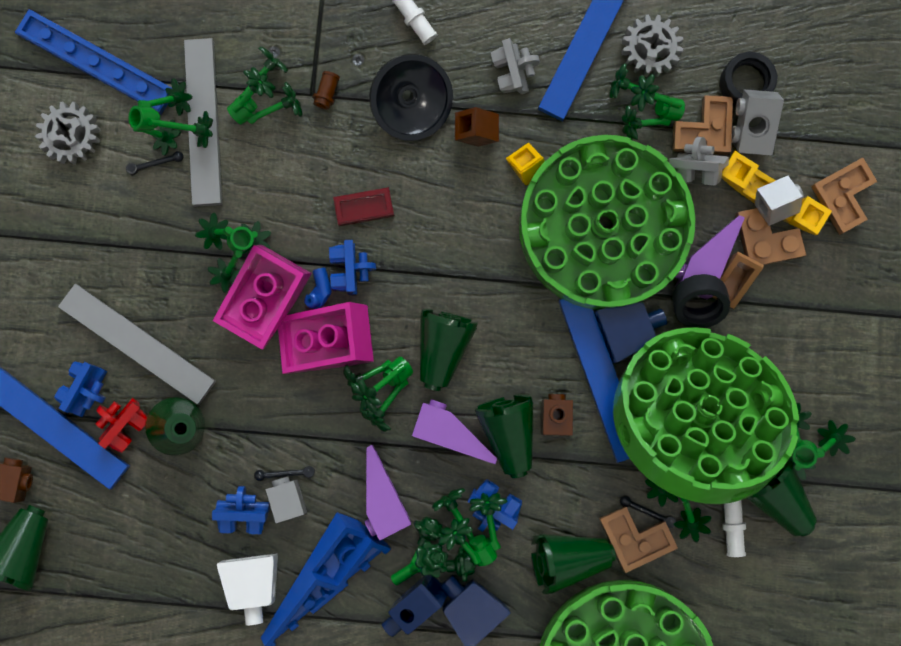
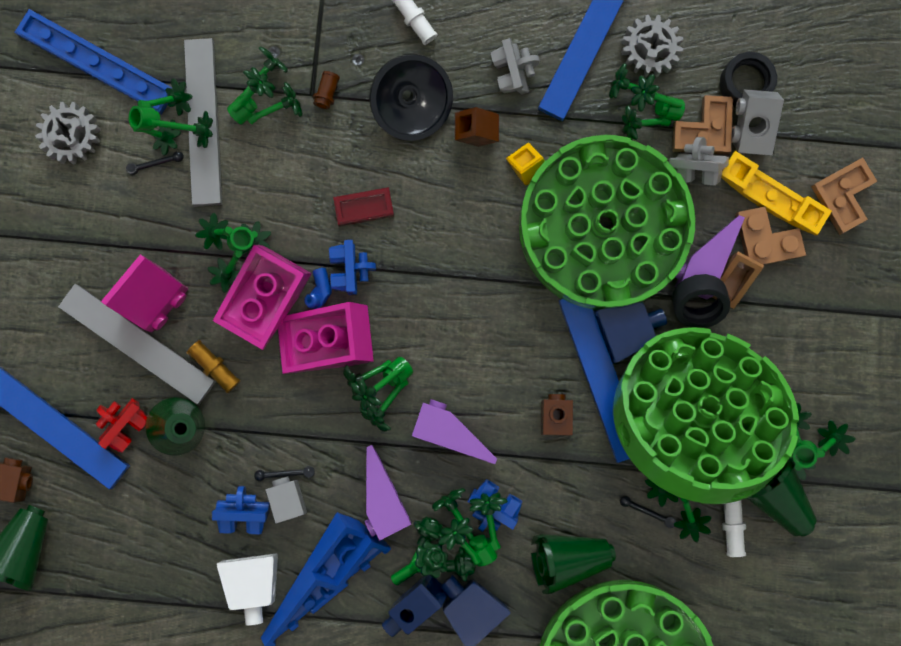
(83, 390): blue hips -> none
(146, 294): none -> dark pink slope
(213, 366): none -> pearl gold pin
(442, 346): dark green cone -> none
(509, 432): dark green cone -> none
(636, 547): medium nougat plate -> none
(779, 200): brick -> none

